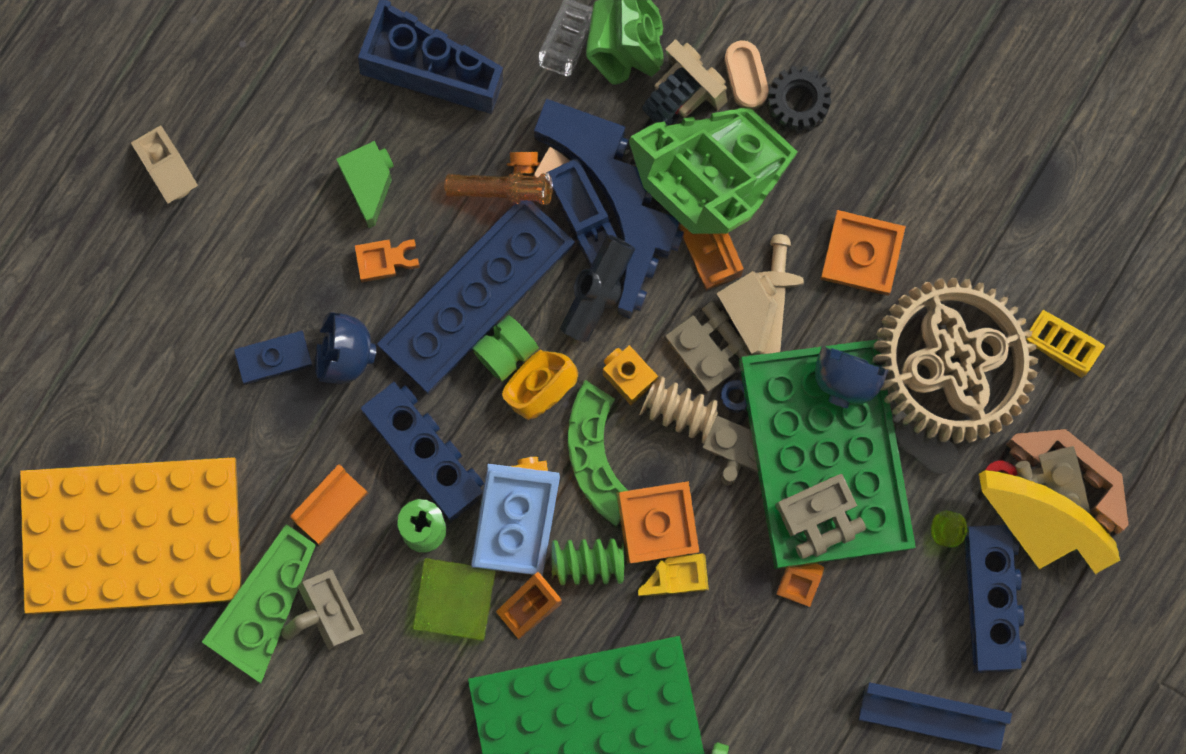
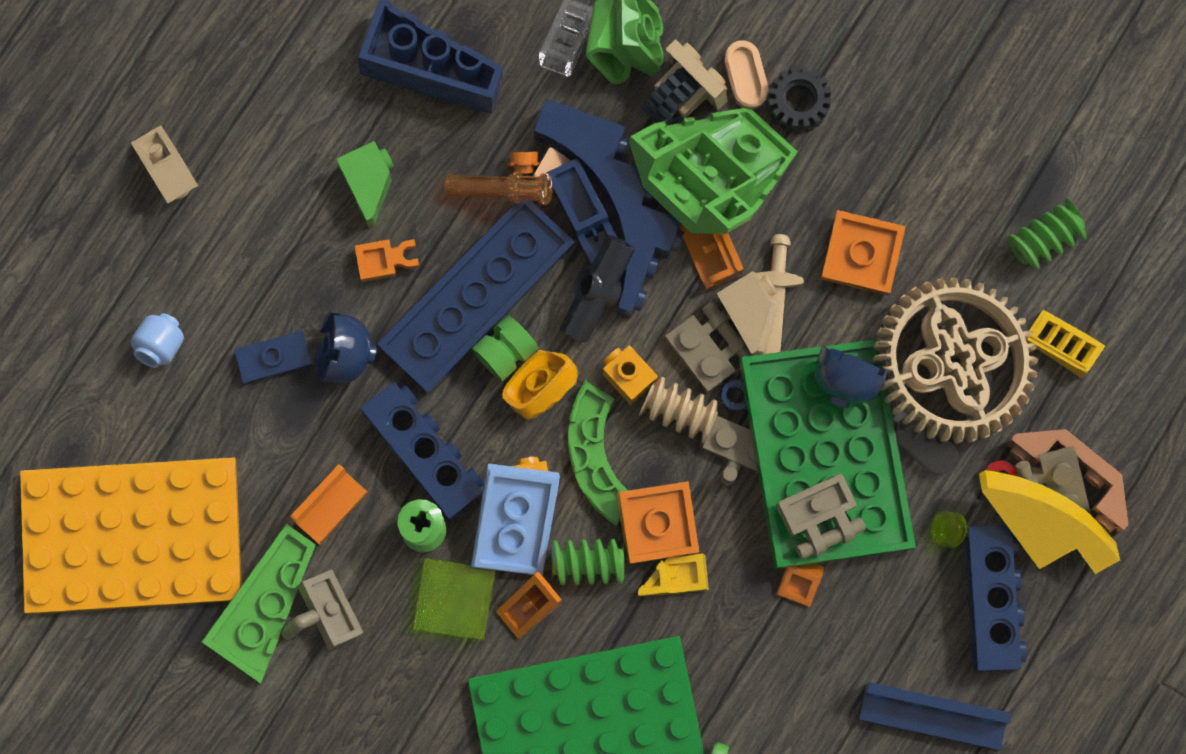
(157, 340): none -> light blue head
(1047, 234): none -> bright green piece

